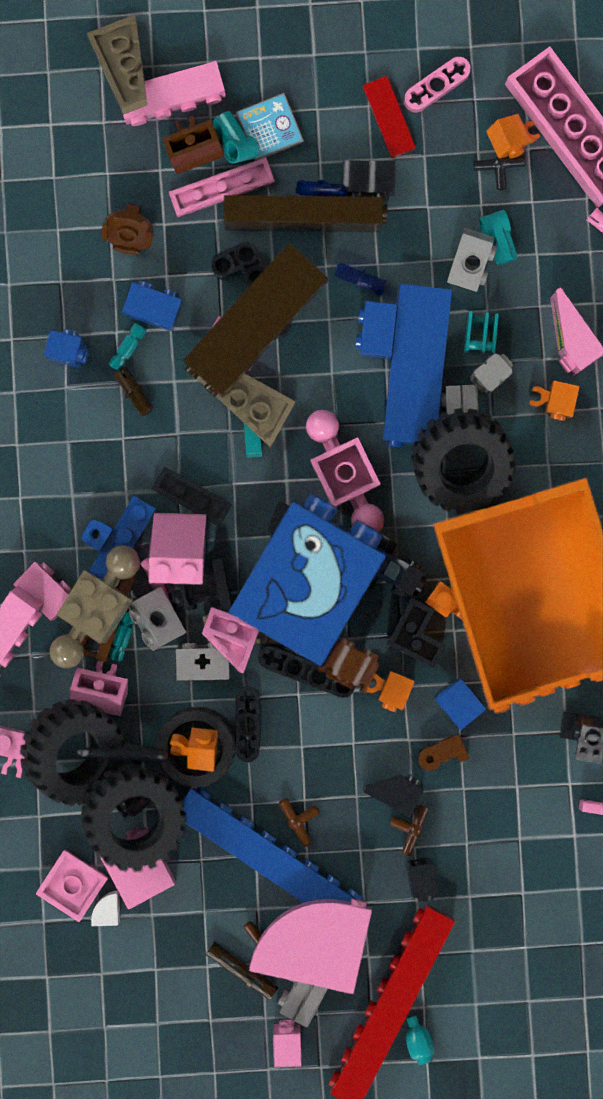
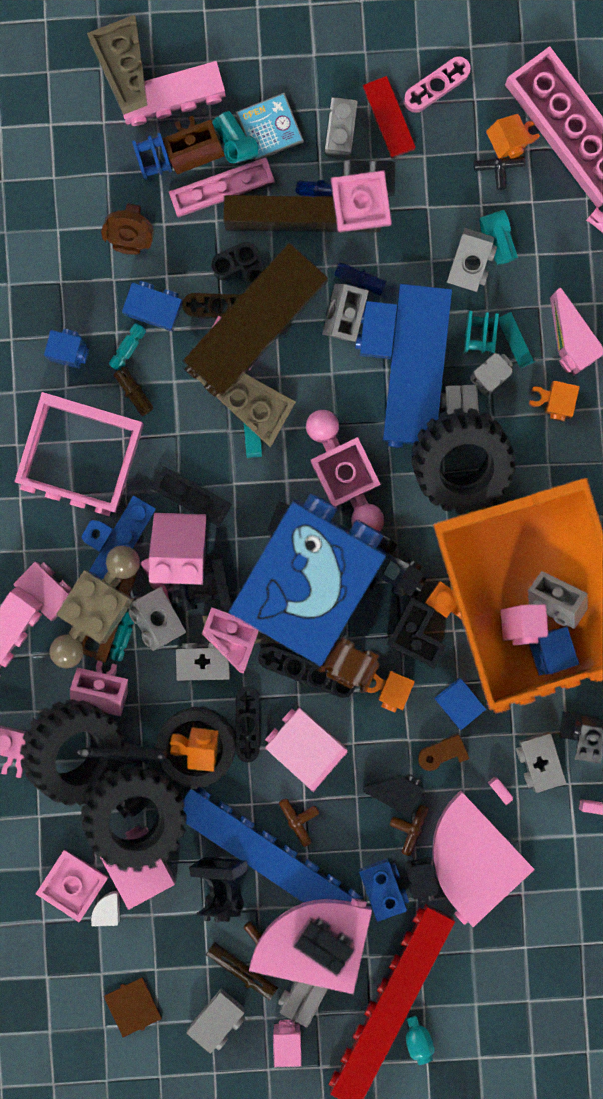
(53, 492): none -> bright pink window
(132, 1007): none -> reddish brown piece
(149, 144): none -> blue piece
(200, 300): none -> dark brown beam
(216, 1021): none -> light grey brick
(217, 903): none -> black tile
(305, 748): none -> bright pink slope
(324, 945): none -> black brick
(341, 127): none -> light grey brick
(345, 312): none -> light grey brick
(361, 201): none -> bright pink plate
(383, 890): none -> blue brick
(474, 860): none -> bright pink brick
(500, 790): none -> bright pink tile
(515, 340): none -> teal piece
(524, 624): none -> bright pink brick
(543, 747): none -> light grey brick
(554, 652): none -> blue piece
(563, 602): none -> light grey brick

